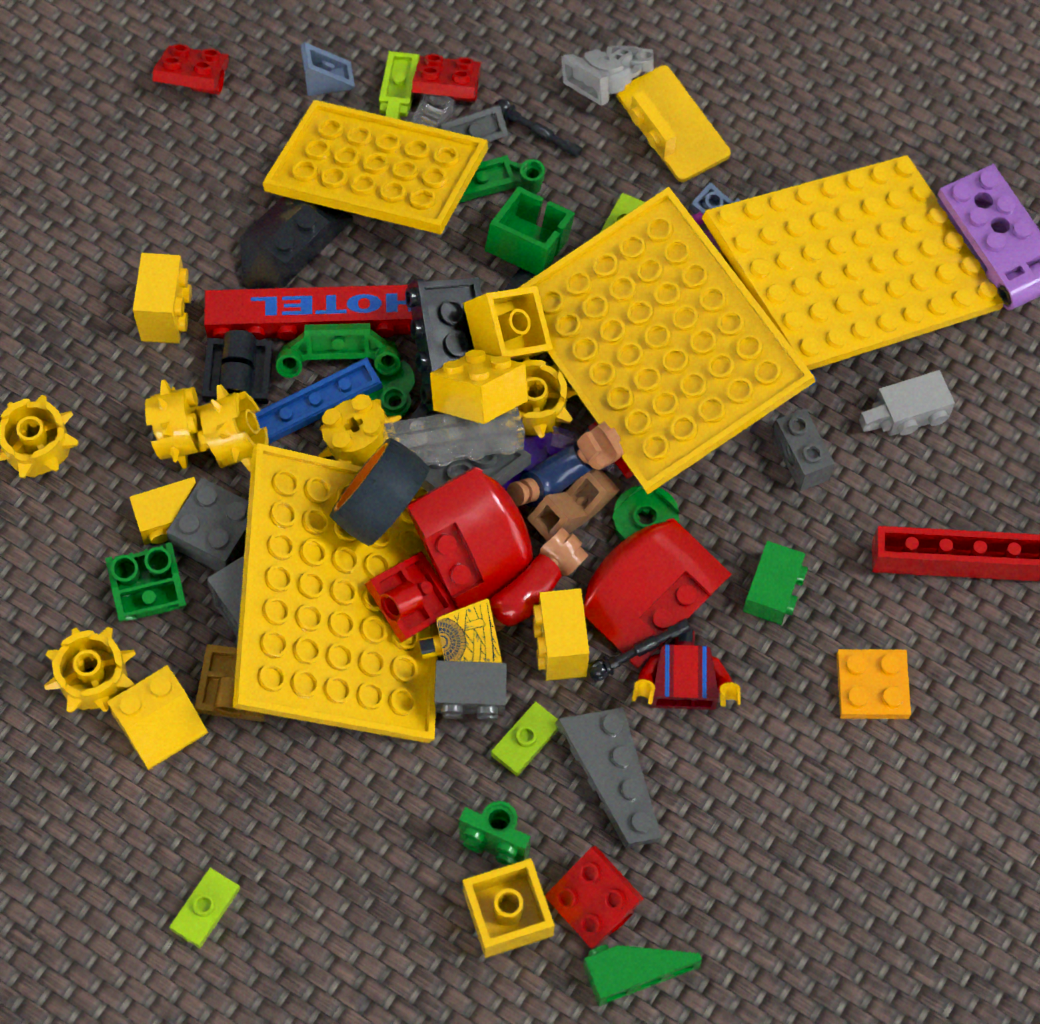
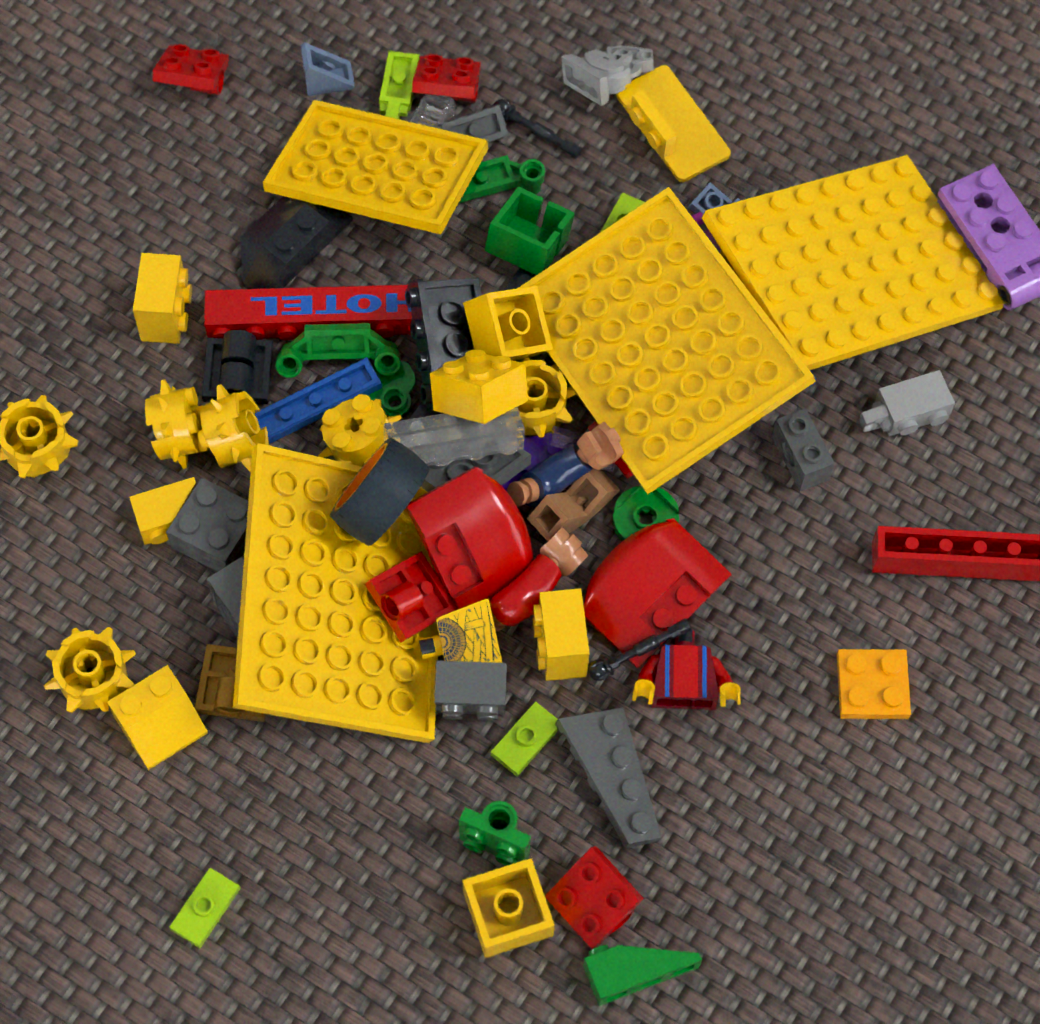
(145, 586): green slope -> none
(774, 583): green piece -> none

